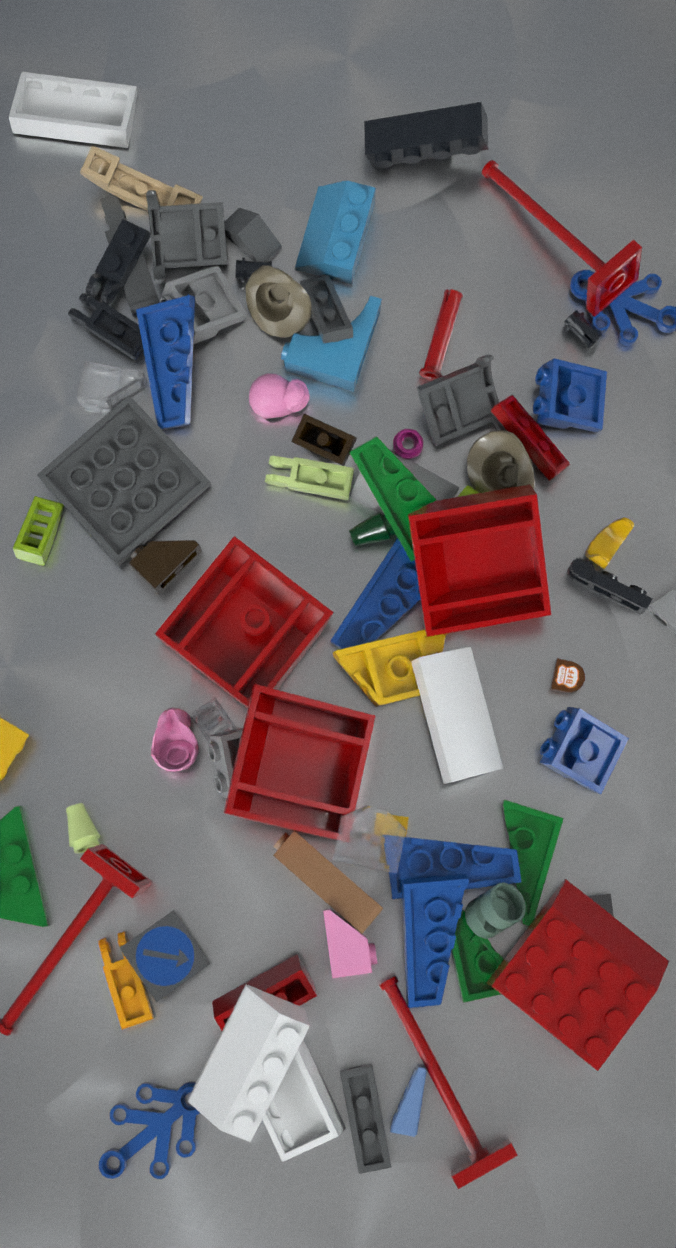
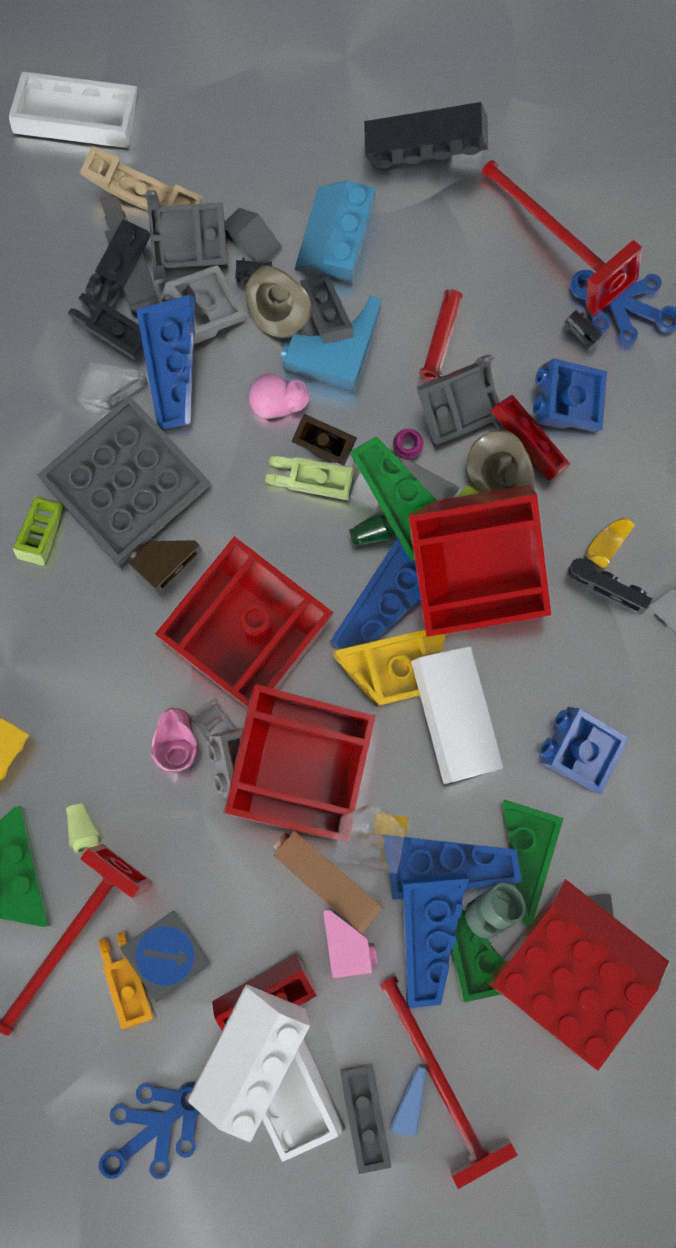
(567, 676): tile -> none

